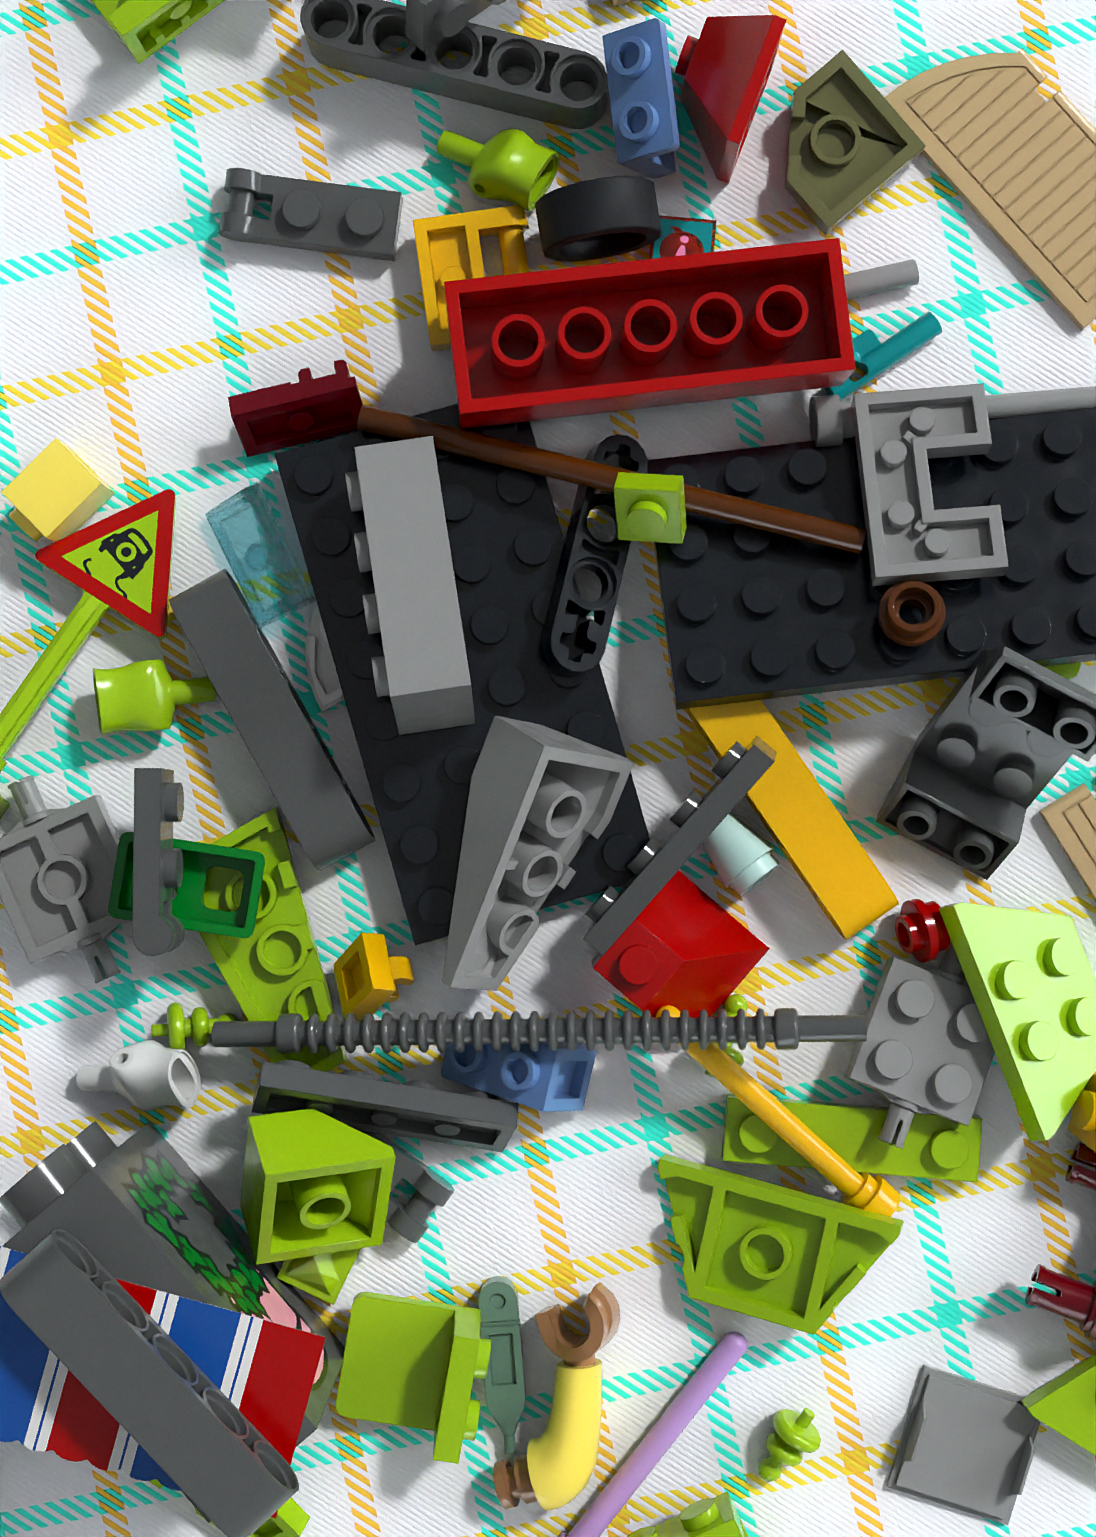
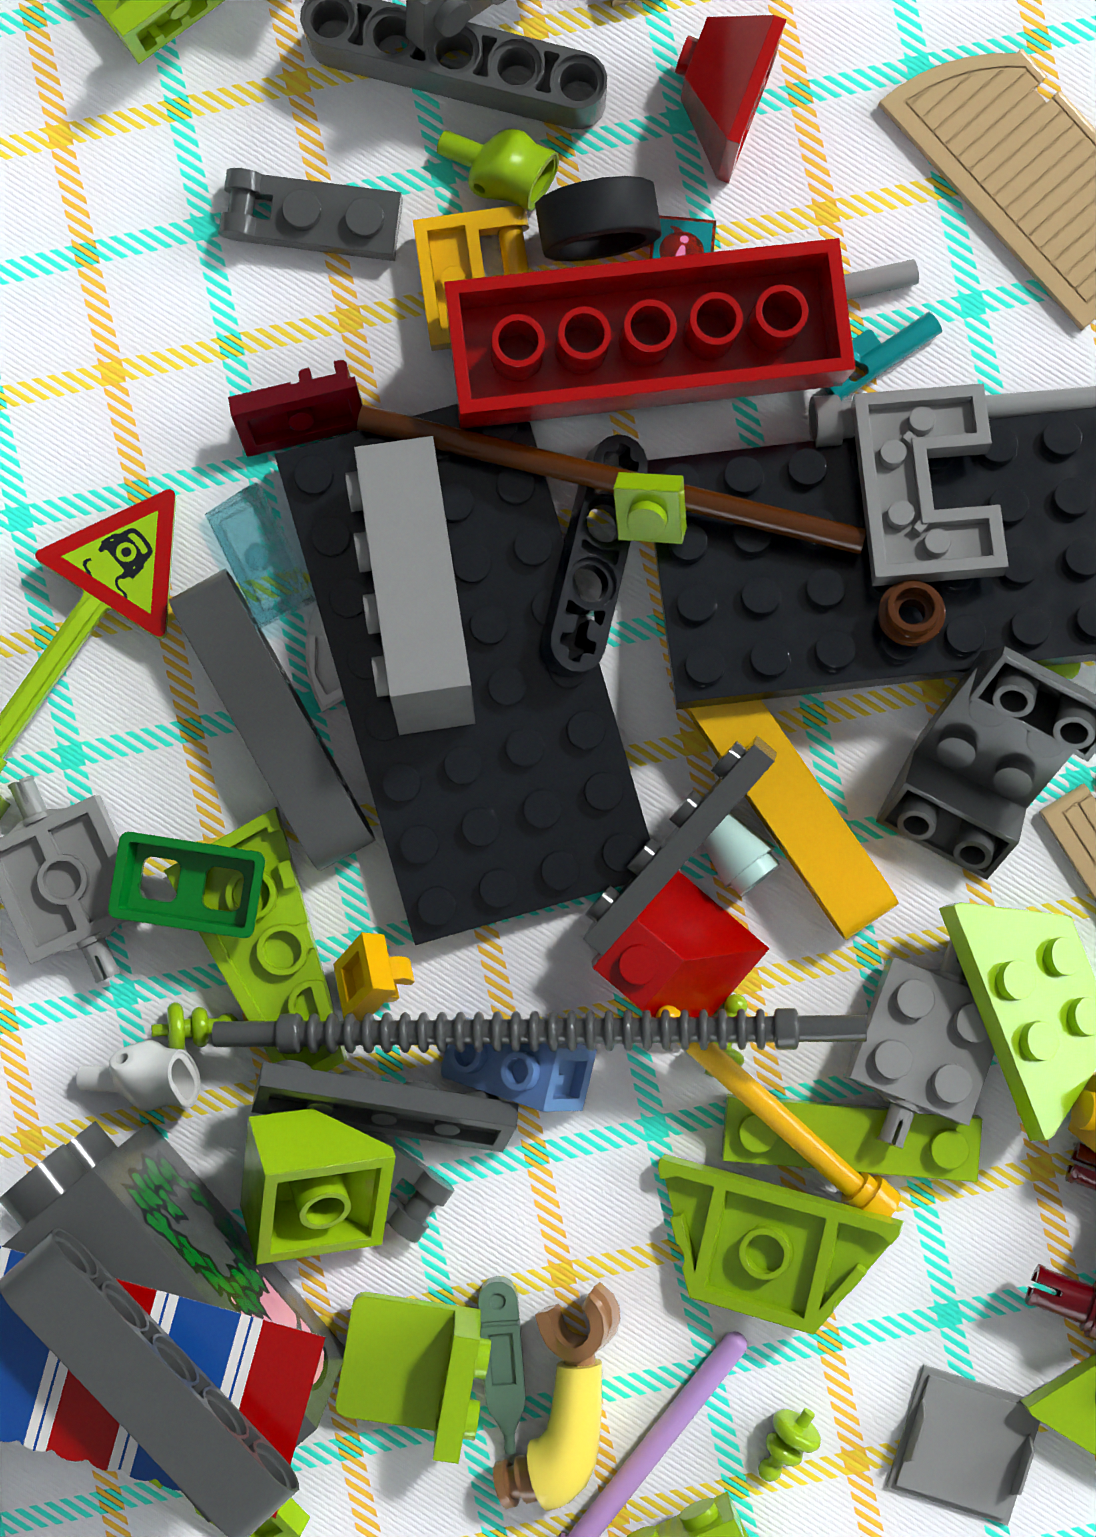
(55, 493): light yellow brick -> none
(144, 696): lime piece -> none
(155, 862): dark grey plate -> none
(319, 1274): lime tile -> none
(524, 823): light grey wedge -> none
(642, 98): medium blue bracket -> none
(843, 142): olive plate -> none
(921, 930): red plate -> none

